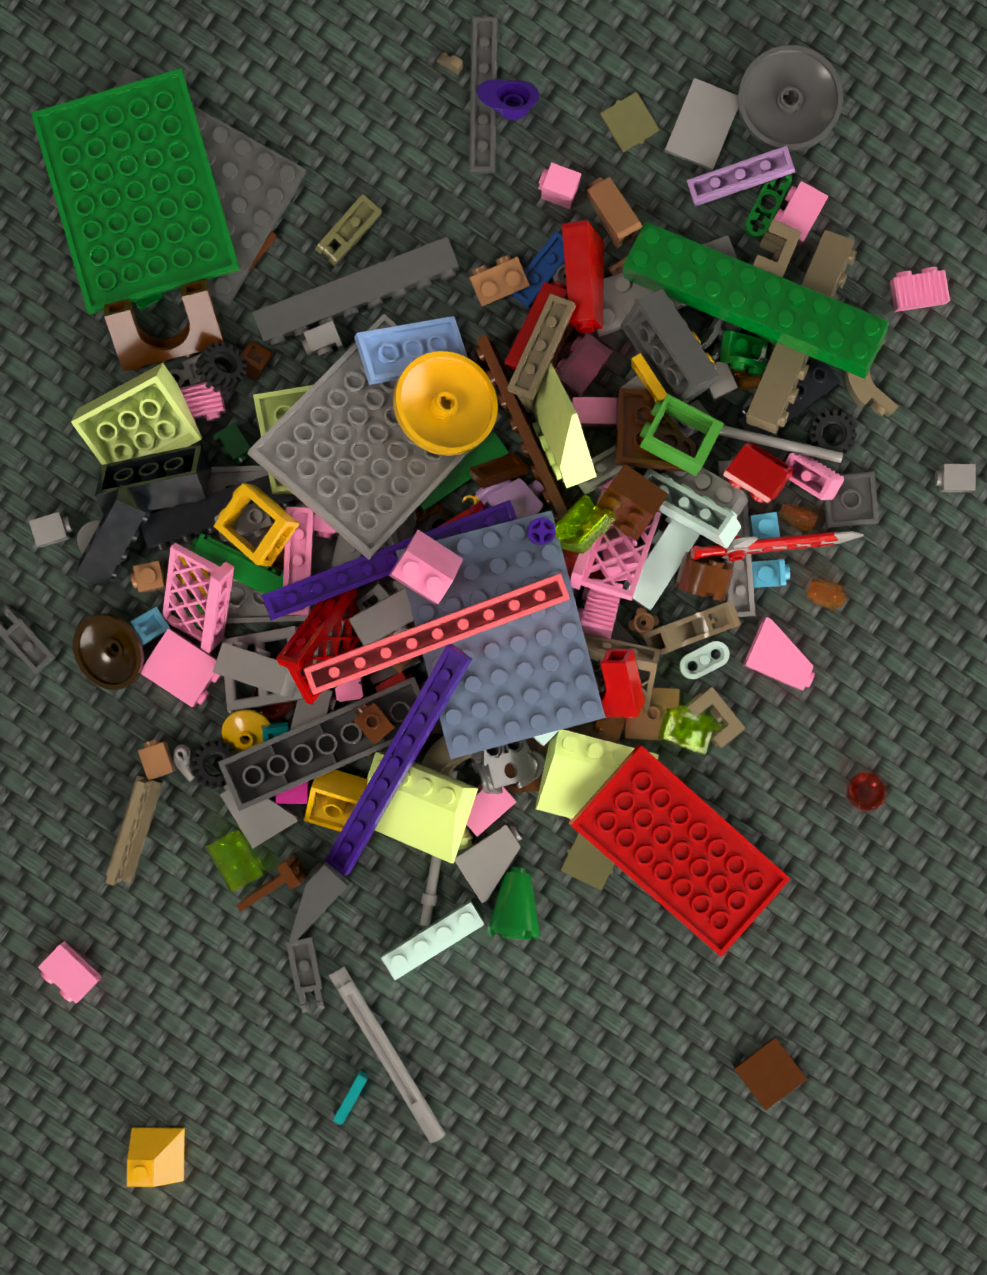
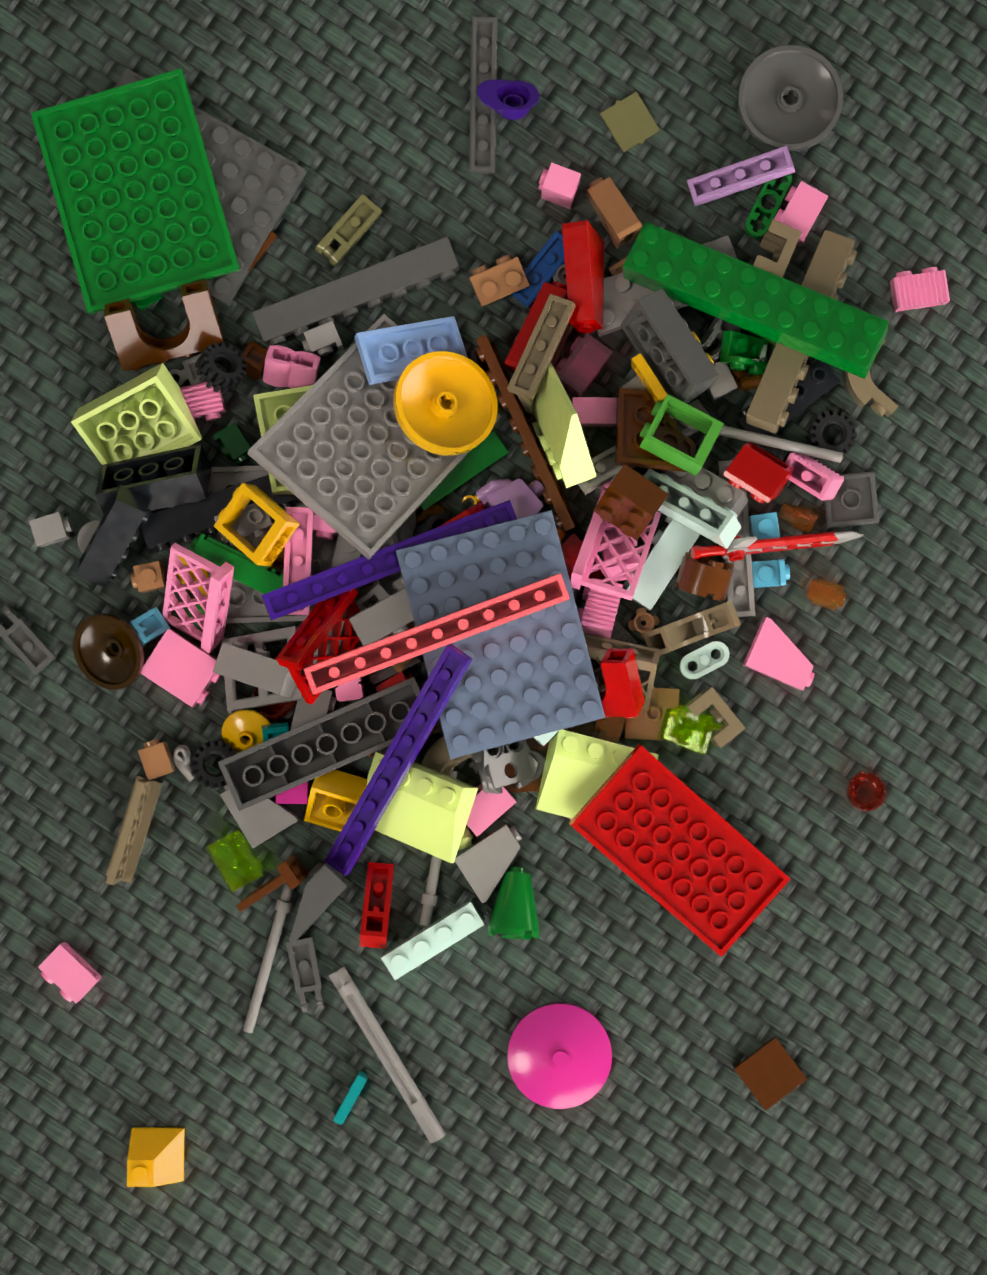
(283, 907): none -> light grey bar
(290, 368): none -> bright pink brick
(373, 722): reddish brown brick -> none
(376, 905): none -> red slope
(426, 567): bright pink slope -> none
(452, 63): dark tan tile -> none
(498, 470): reddish brown tile -> none
(545, 531): dark purple wheel -> none
(559, 1055): none -> dark pink dish
(583, 525): clear neon green bracket -> none
(587, 863): olive piece -> none
(702, 124): light grey tile -> none
(956, 477): light grey brick -> none

